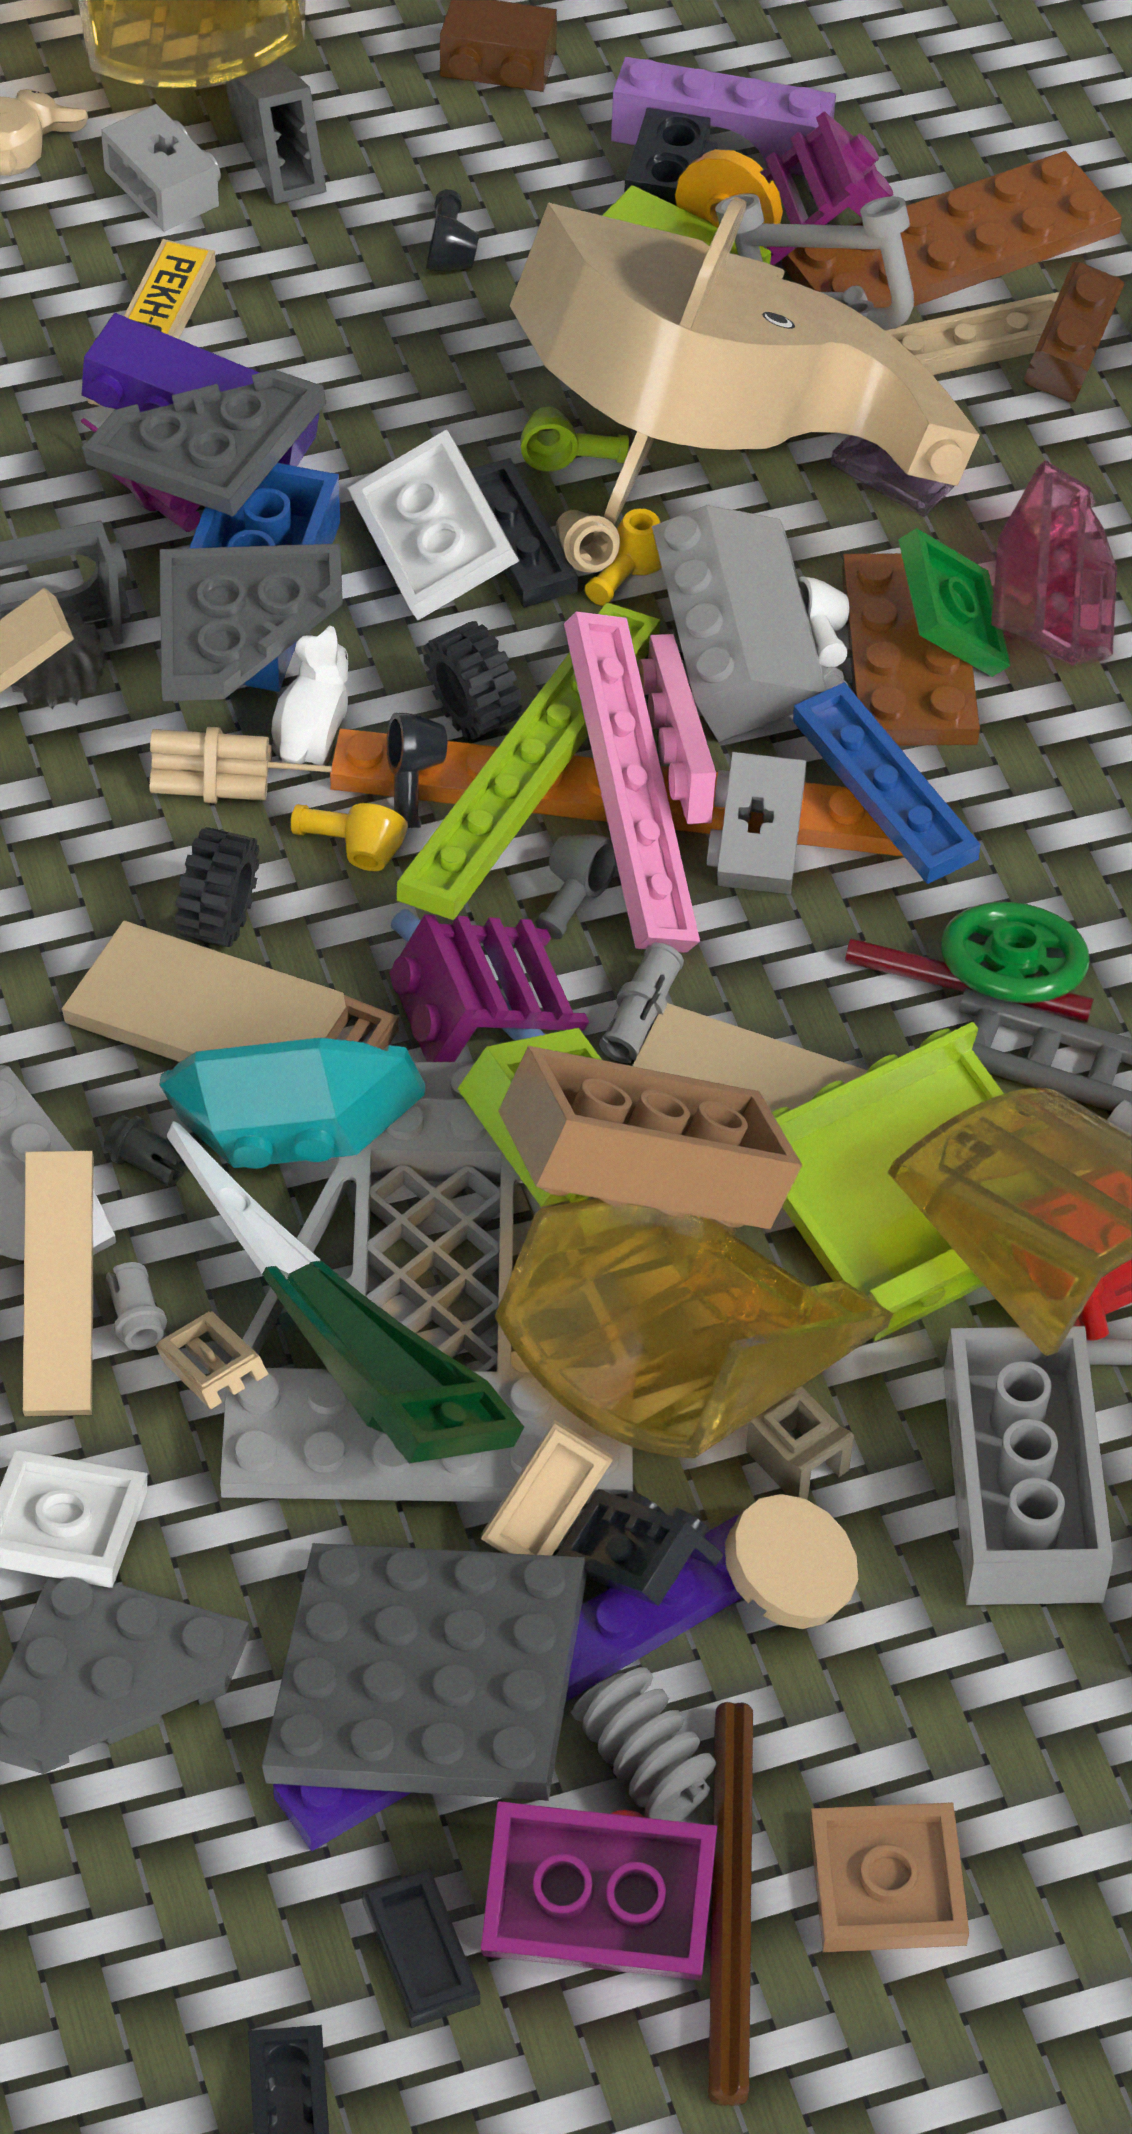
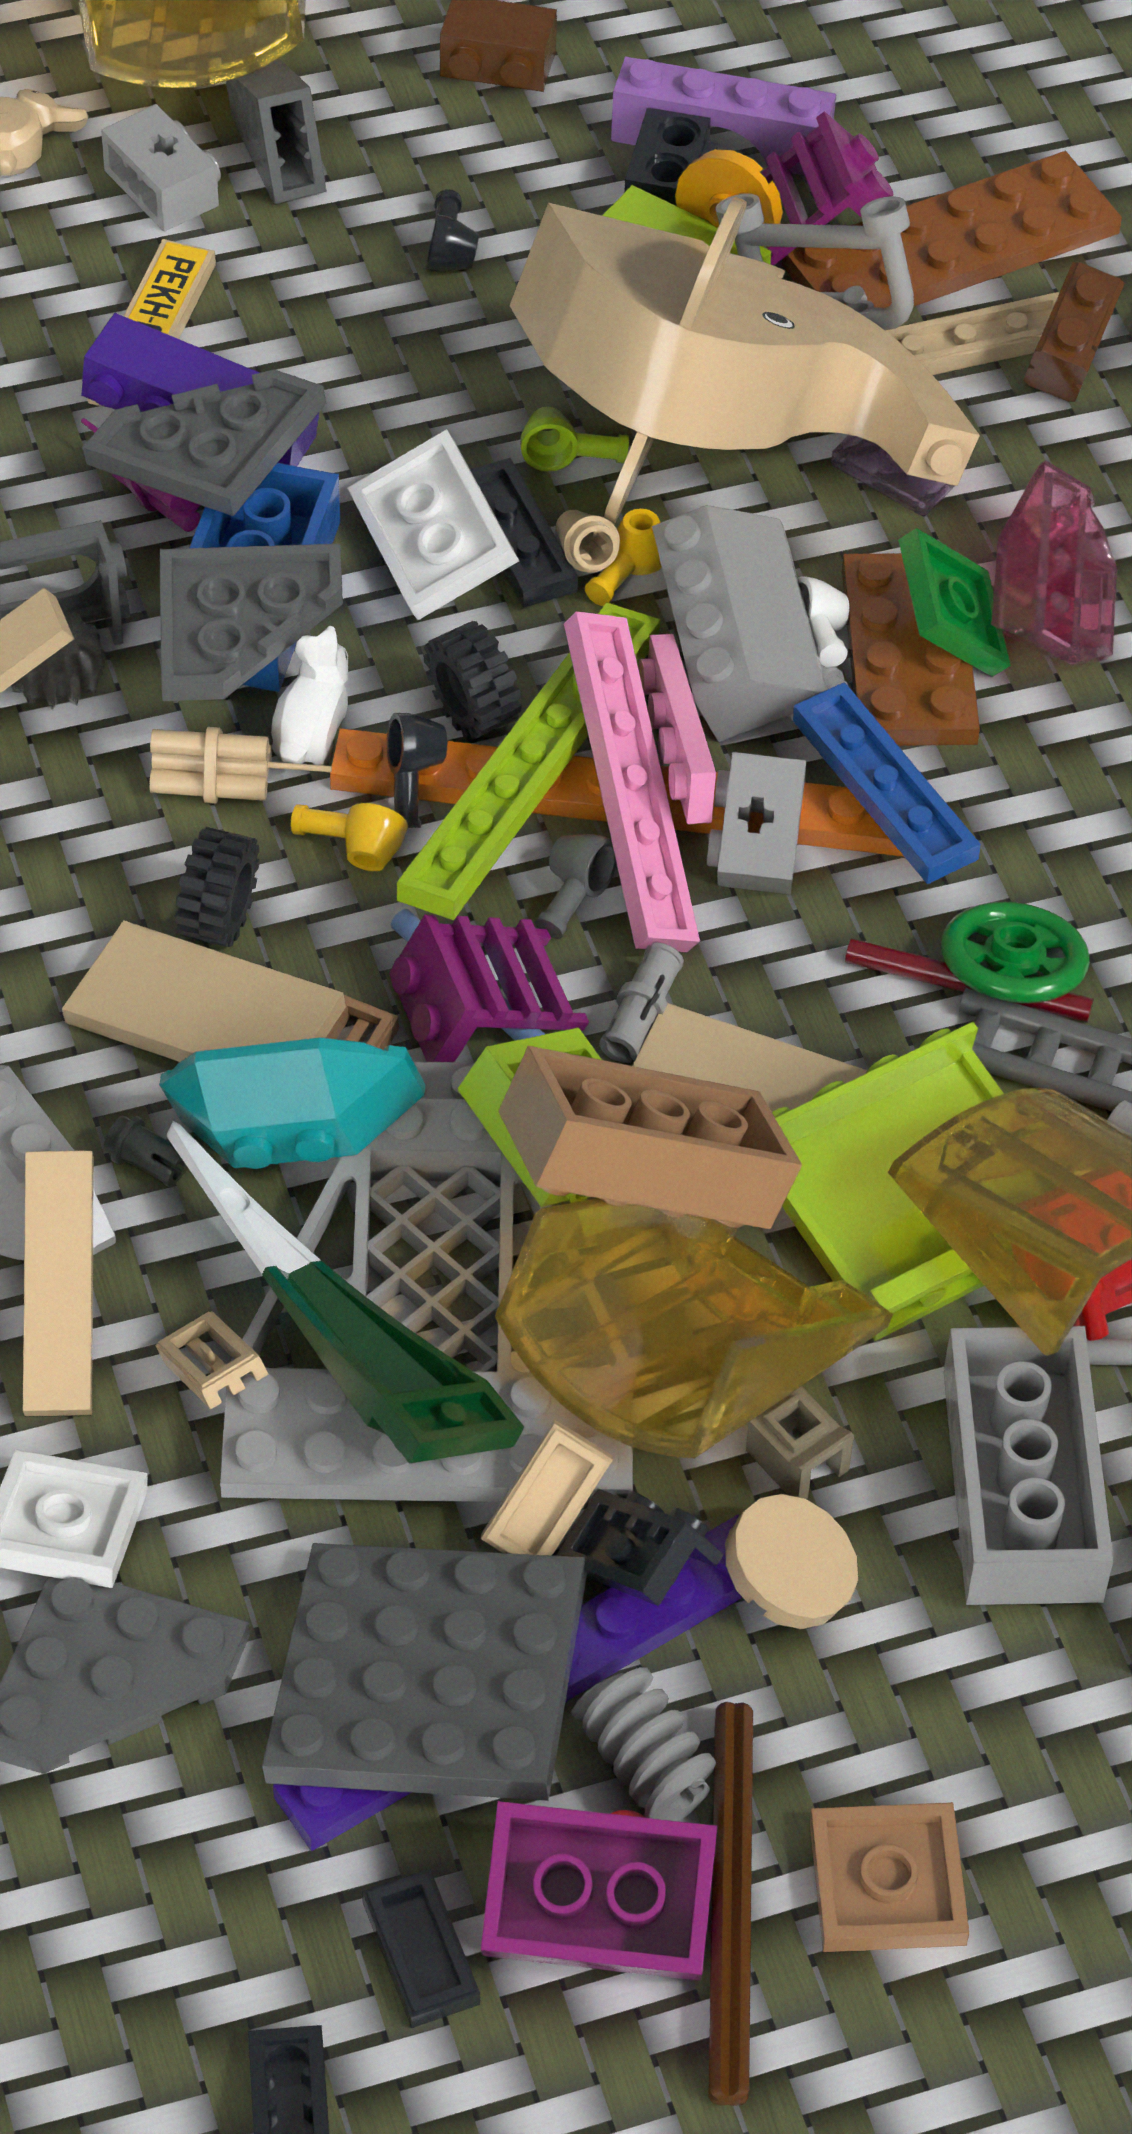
(139, 1319): light grey pin -> none

